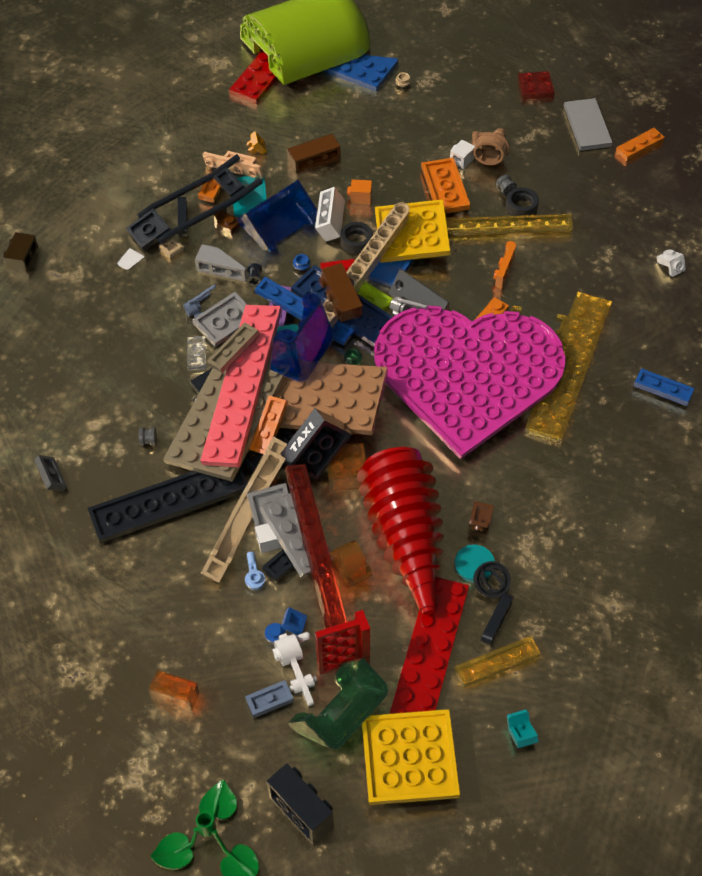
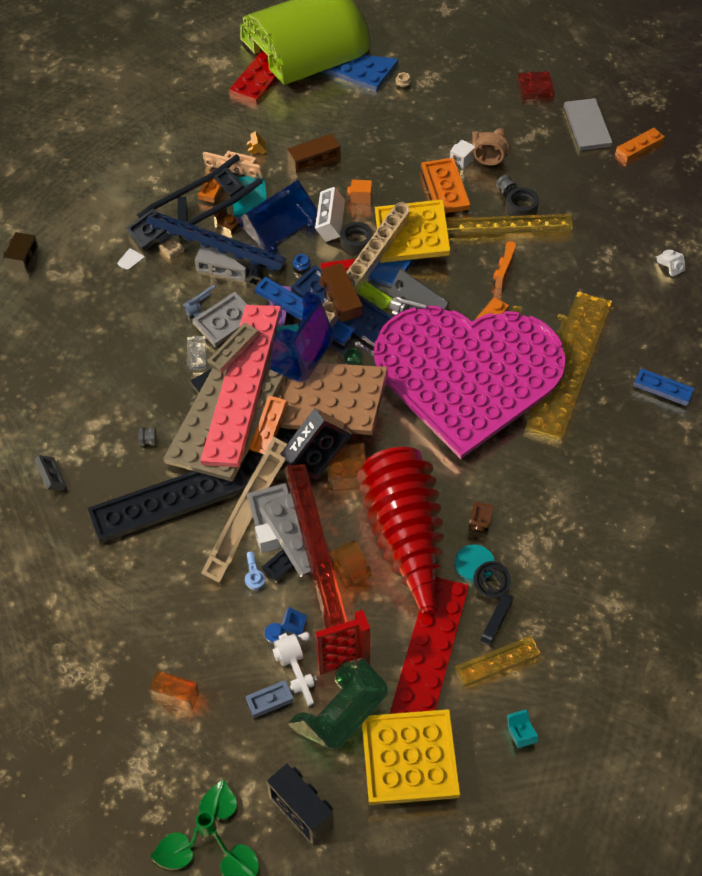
(222, 243): none -> dark blue plate

